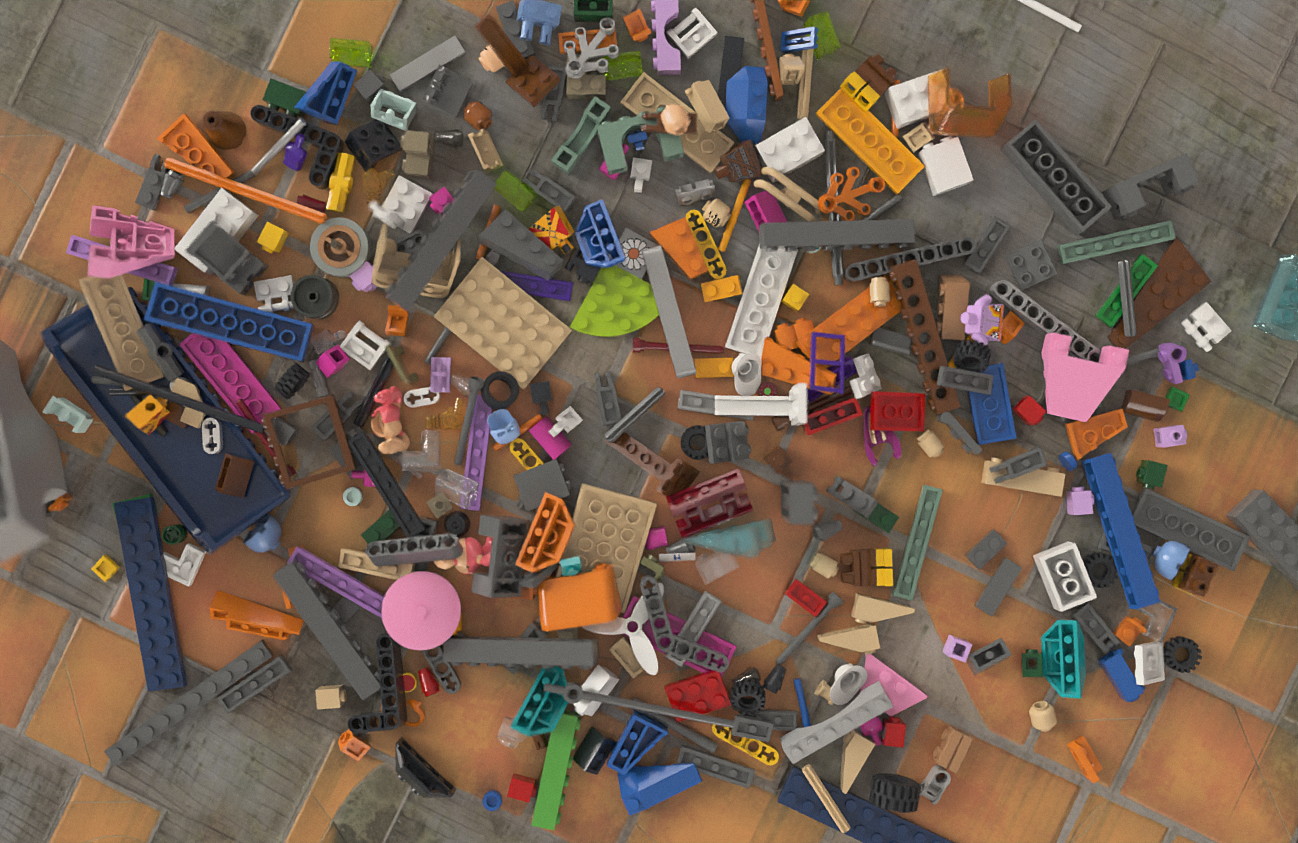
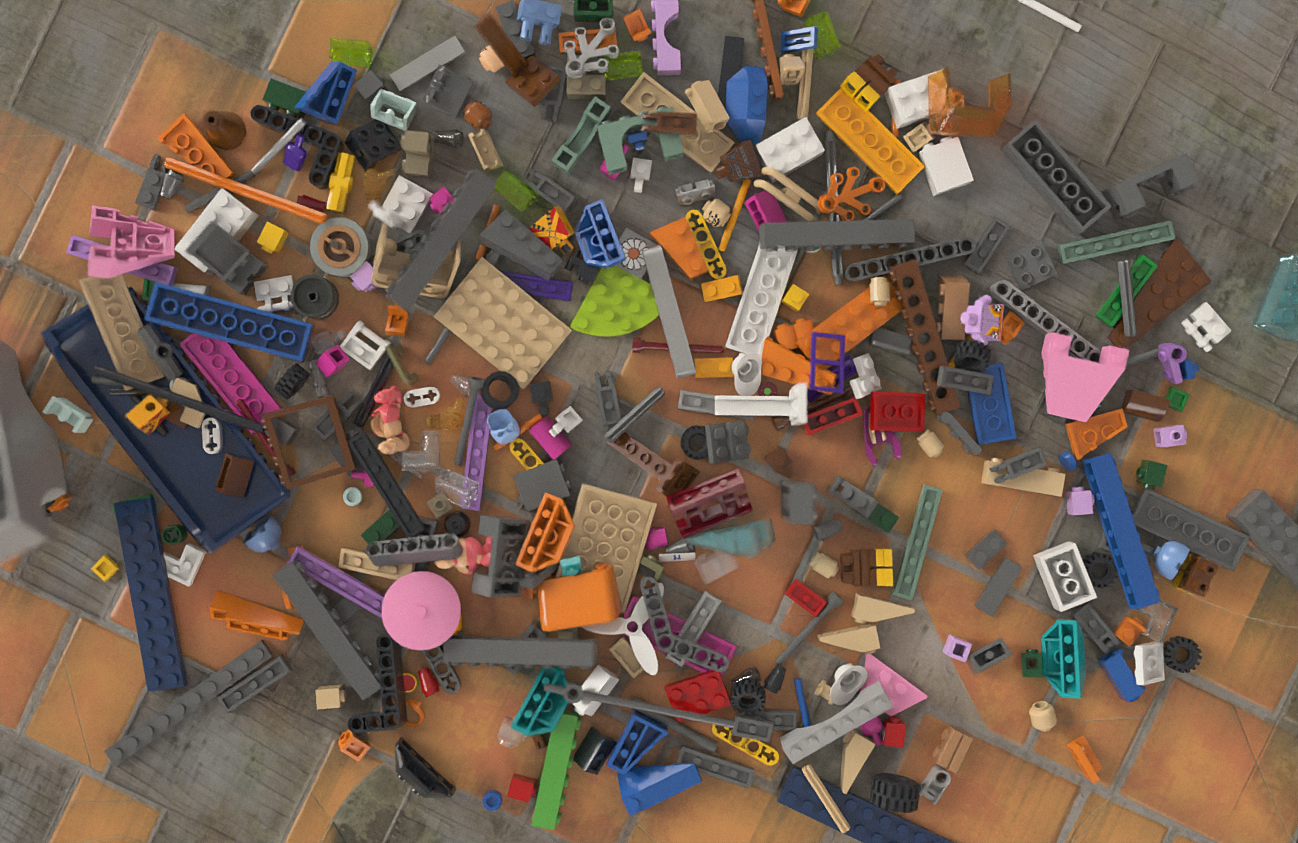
(440, 374): lavender hips -> none
(675, 119): light nougat head -> none
(696, 37): white plate -> none
(1029, 411): red brick -> none

